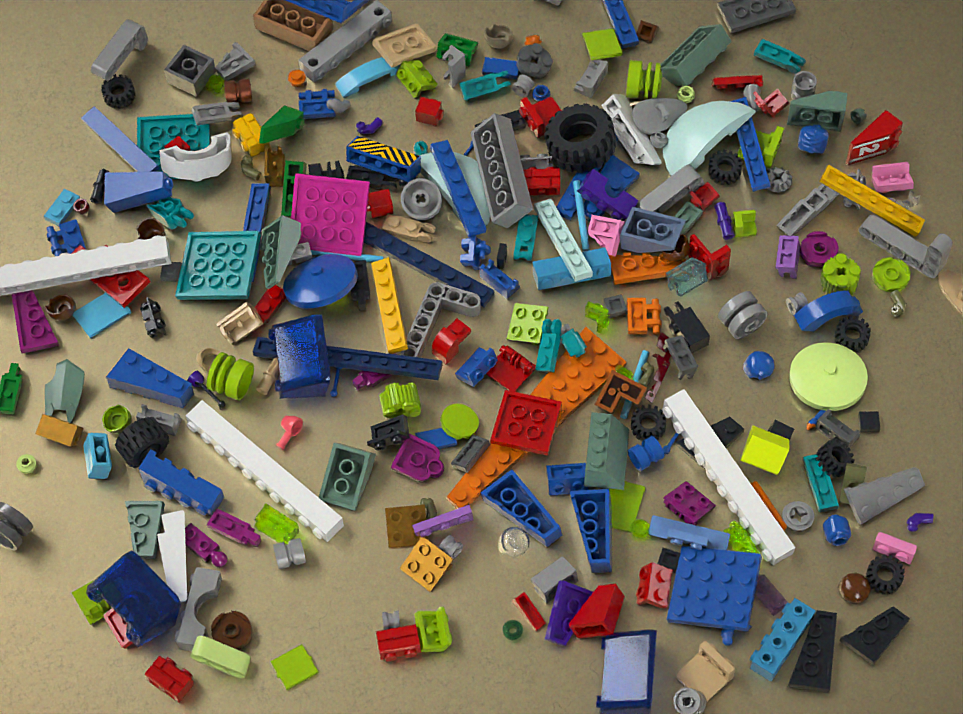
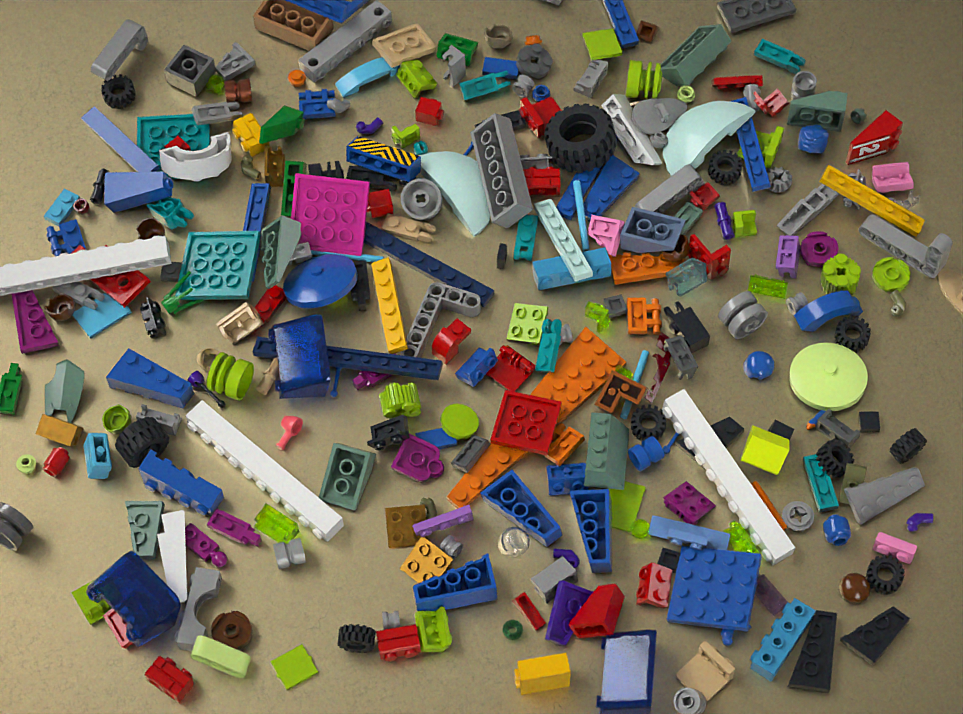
(56, 461): none -> red brick
(80, 293): none -> light grey hinge
(171, 303): none -> green plant
(356, 638): none -> black tyre
(407, 136): none -> lime bracket
(458, 188): blue plate -> none
(458, 587): none -> blue wedge
(477, 251): blue hips -> none
(498, 280): blue hinge -> none
(542, 673): none -> yellow brick
(565, 445): none -> orange plate
(569, 555): none -> dark purple arm
(573, 343): teal brick -> none
(594, 190): dark purple arch -> none
(646, 378): olive arm -> none
(768, 287): none -> clear neon green hinge
(908, 445): none -> black tyre

